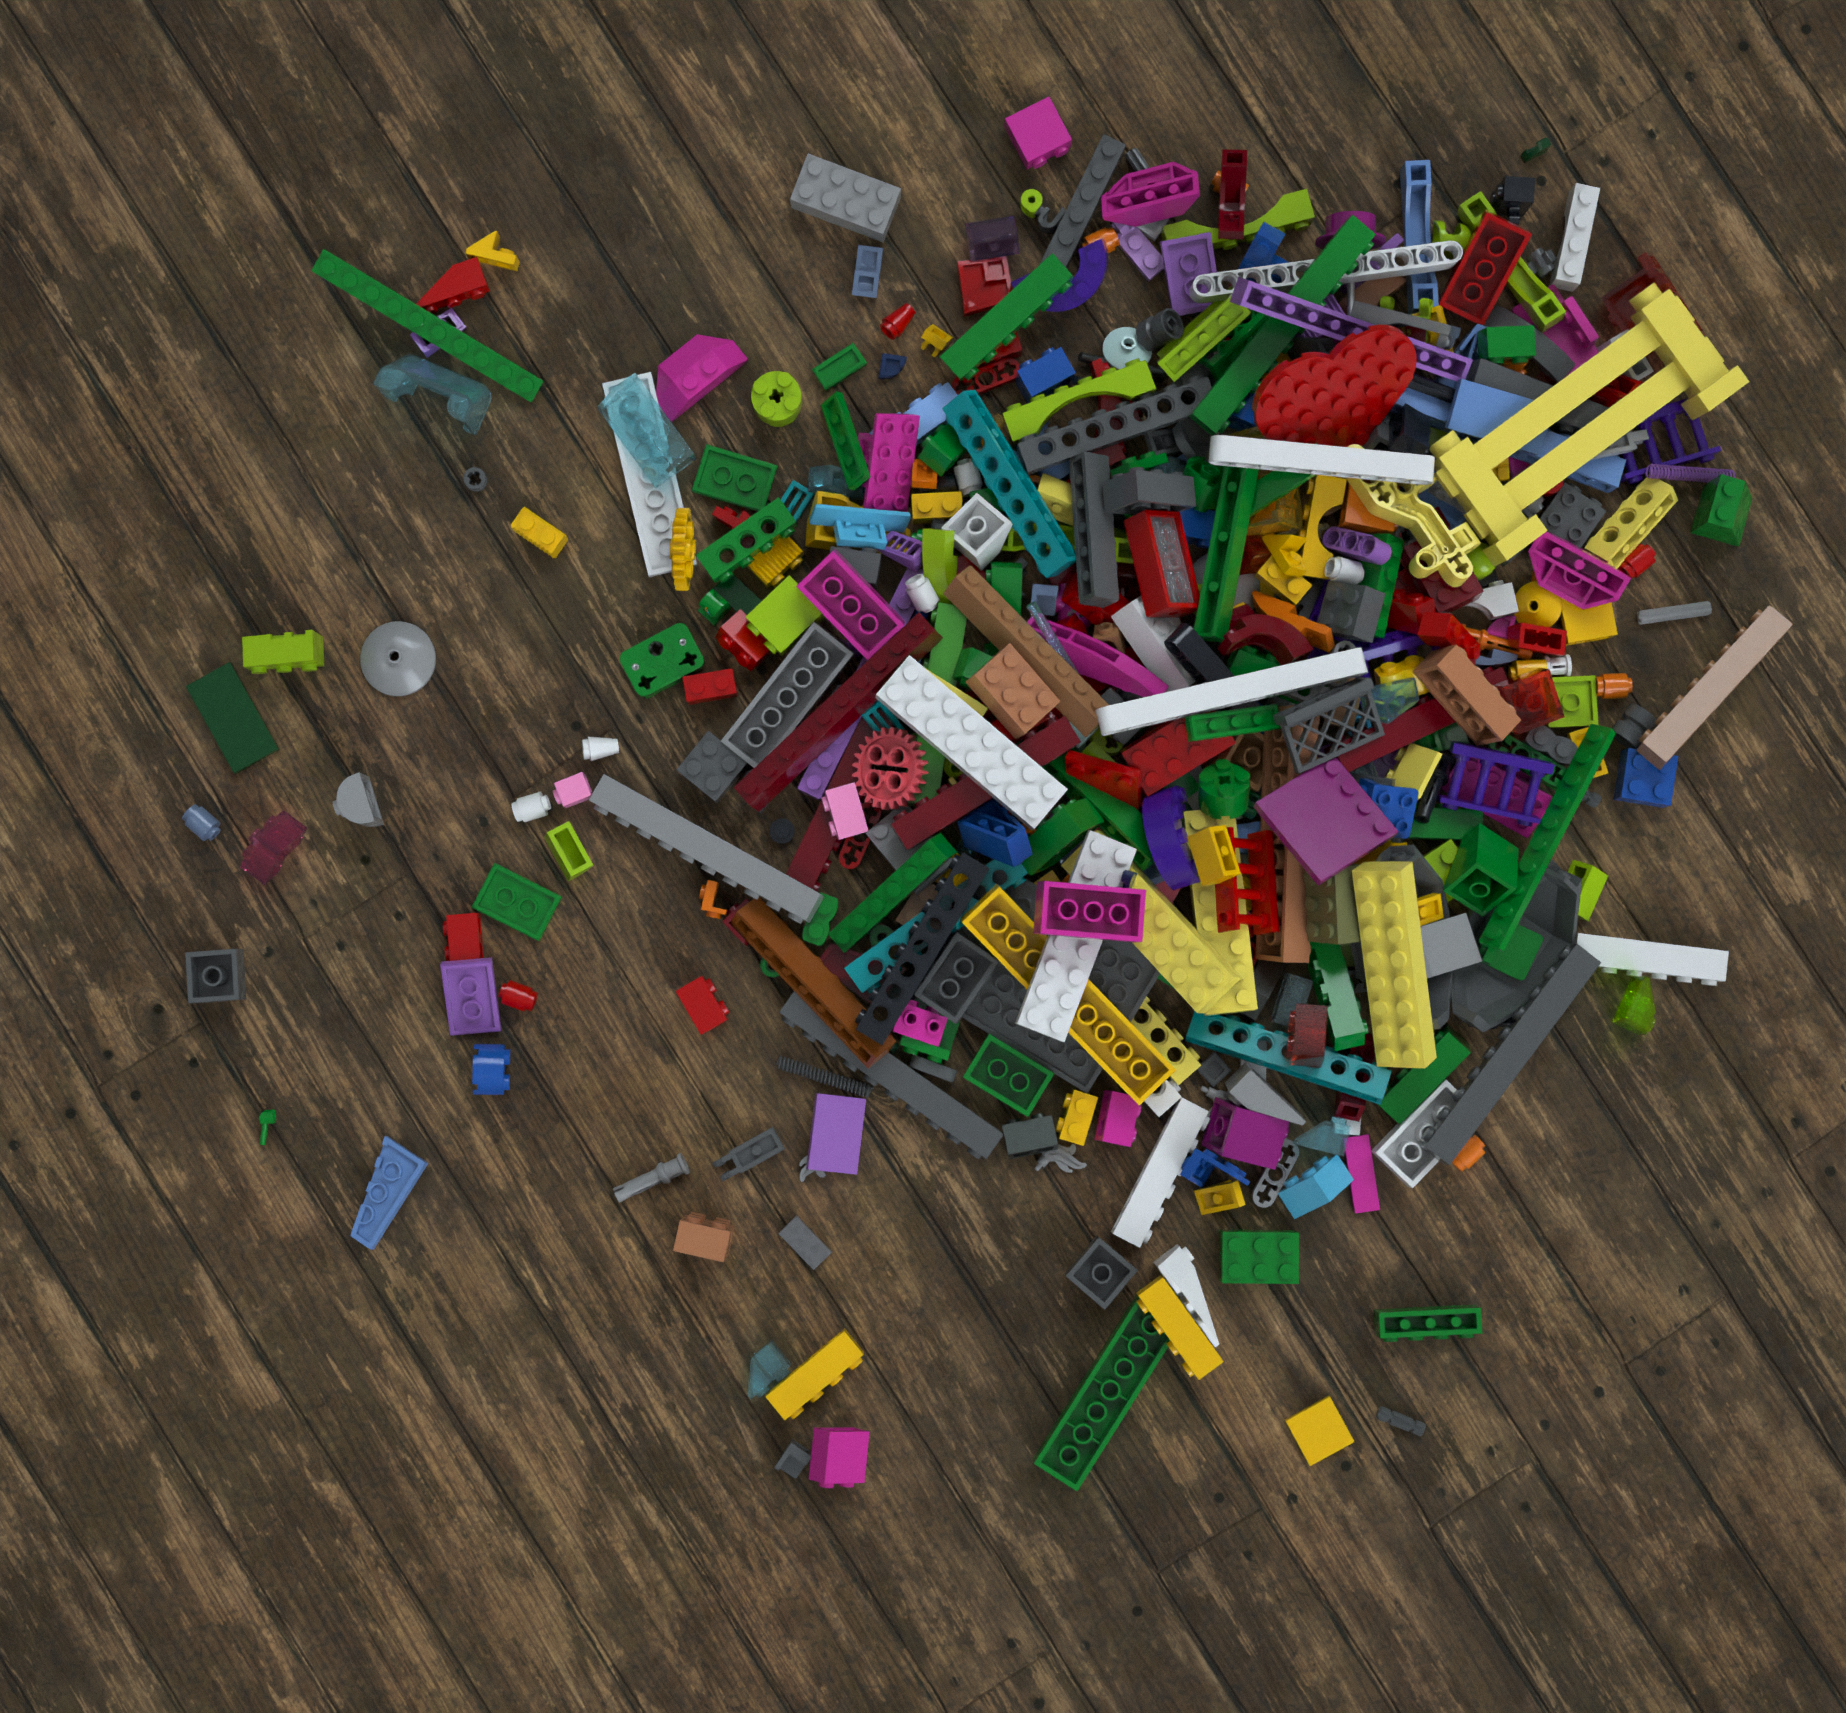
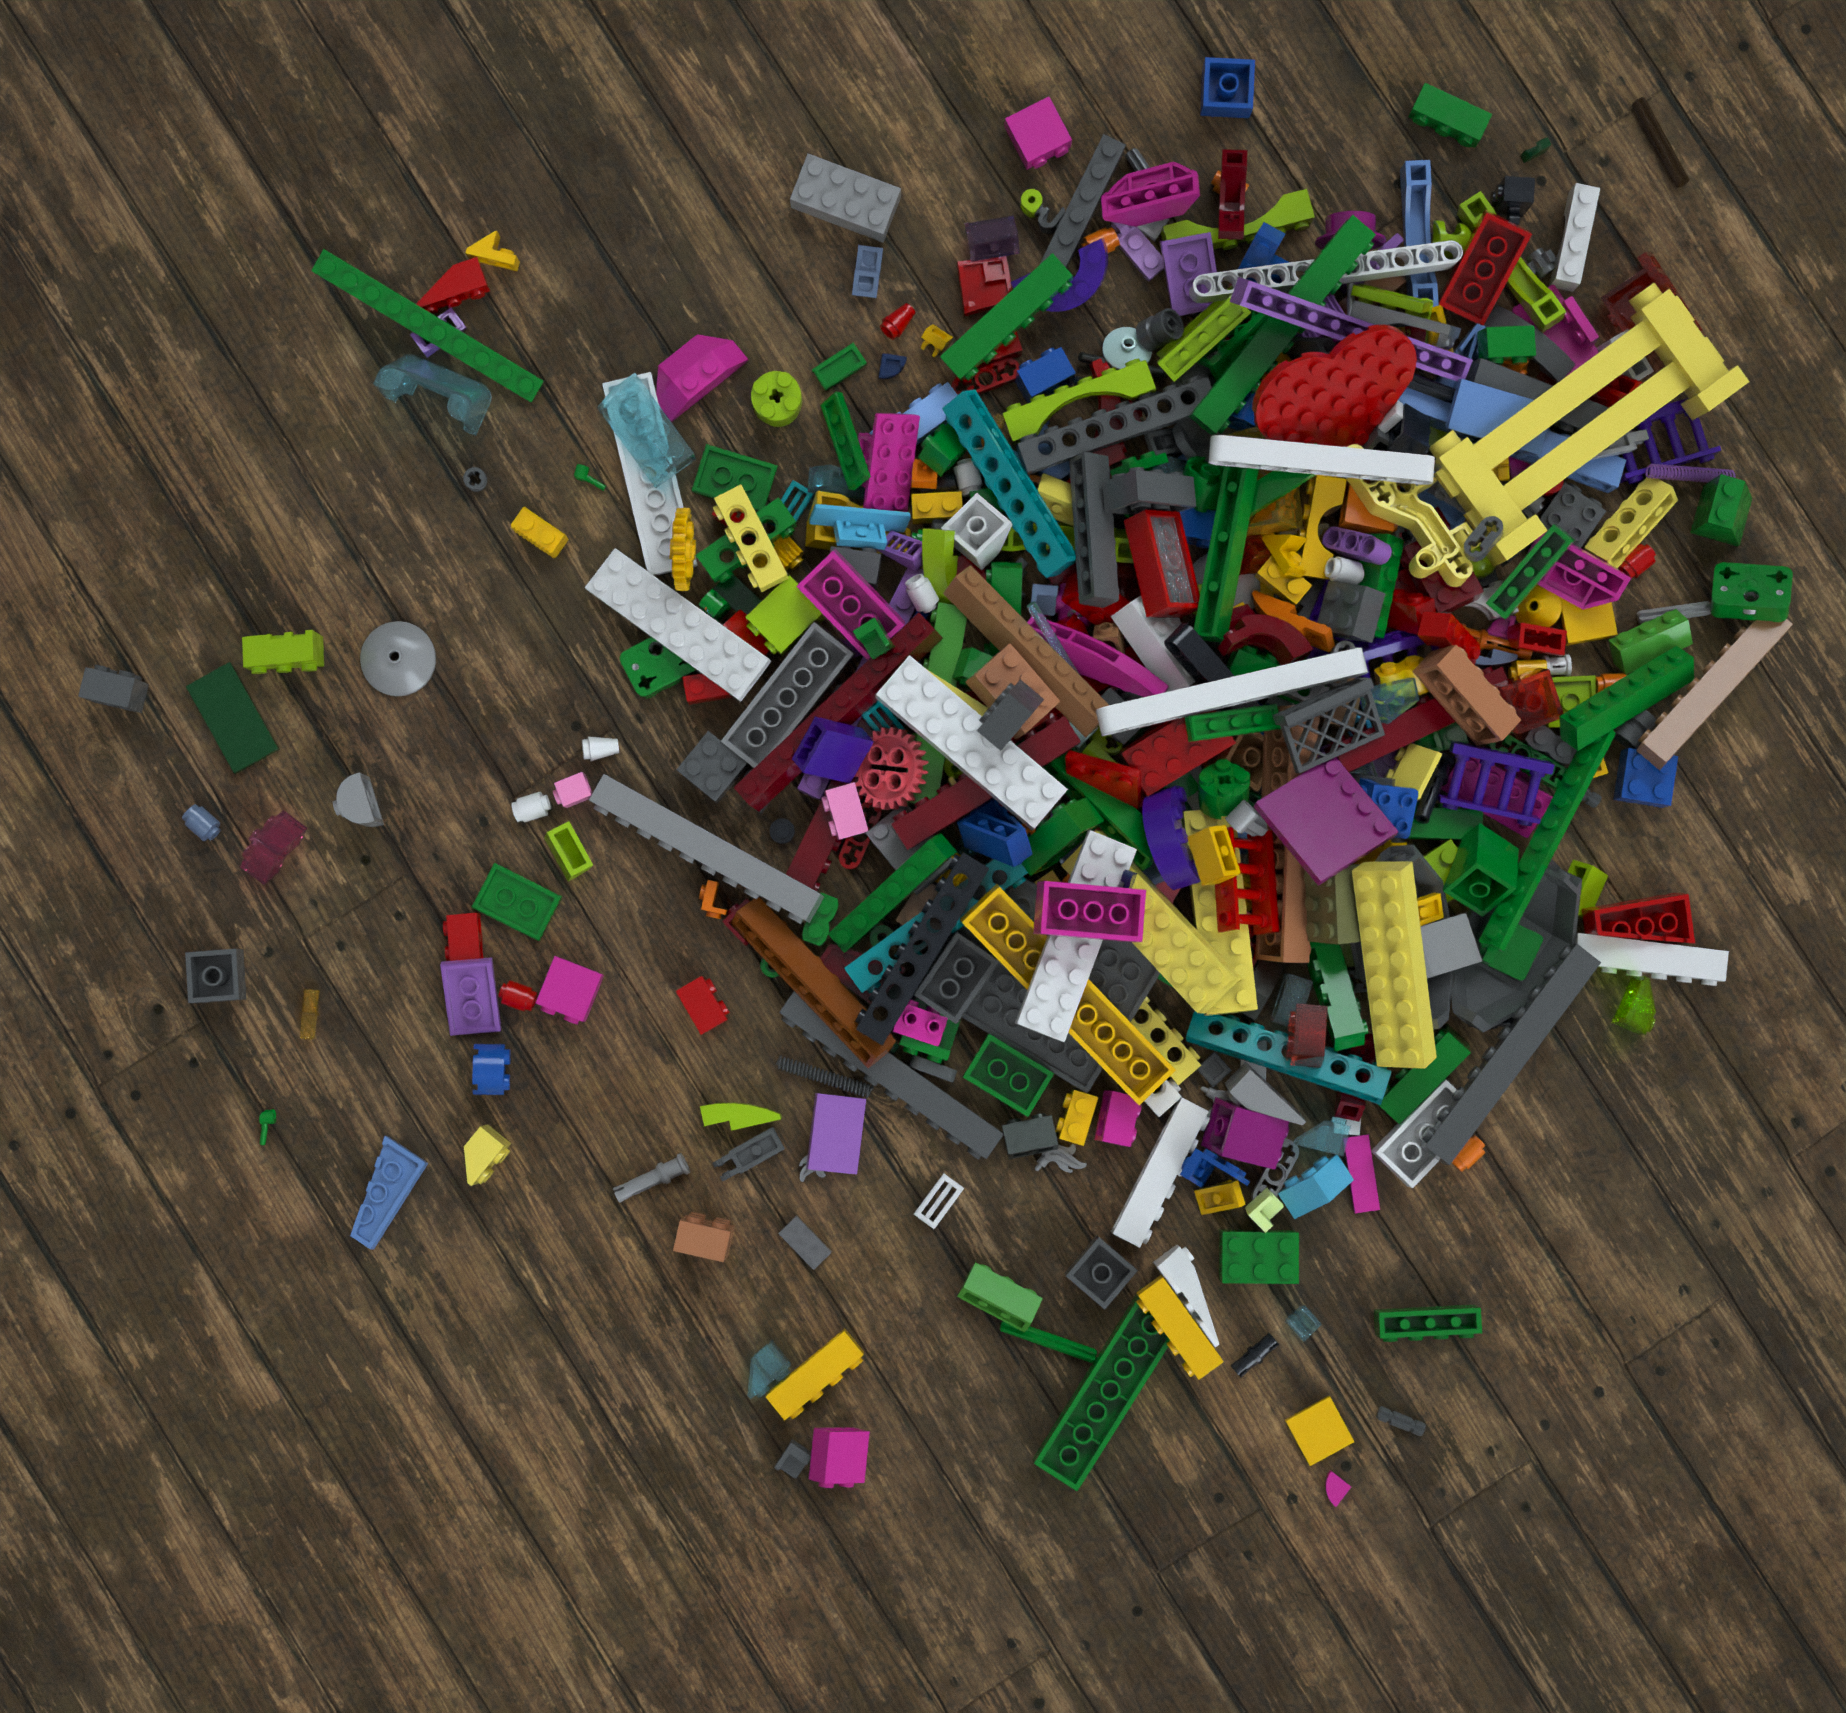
(113, 689): none -> dark grey brick
(309, 1014): none -> clear yellow axle
(482, 1152): none -> light yellow slope
(569, 990): none -> dark pink brick
(581, 474): none -> green hand
(678, 624): none -> white plate
(737, 500): none -> light yellow brick
(738, 1114): none -> lime slope
(832, 750): none -> dark purple brick
(874, 638): none -> green panel
(951, 1183): none -> white tile
(1000, 1297): none -> bright green brick
(1009, 713): none -> dark grey brick
(1052, 1341): none -> green axle
(1227, 87): none -> blue brick
(1247, 819): none -> light grey piece
(1255, 1355): none -> black pin
(1264, 1208): none -> yellowish green panel
(1303, 1323): none -> clear light blue brick
(1335, 1488): none -> dark pink tile
(1390, 299): none -> lime plate
(1392, 417): none -> white tile
(1449, 116): none -> green brick
(1479, 535): none -> dark grey beam
(1530, 571): none -> green brick
(1626, 698): none -> green brick
(1648, 918): none -> red wedge
(1649, 640): none -> bright green brick
(1660, 142): none -> dark brown axle
(1751, 592): none -> green axle

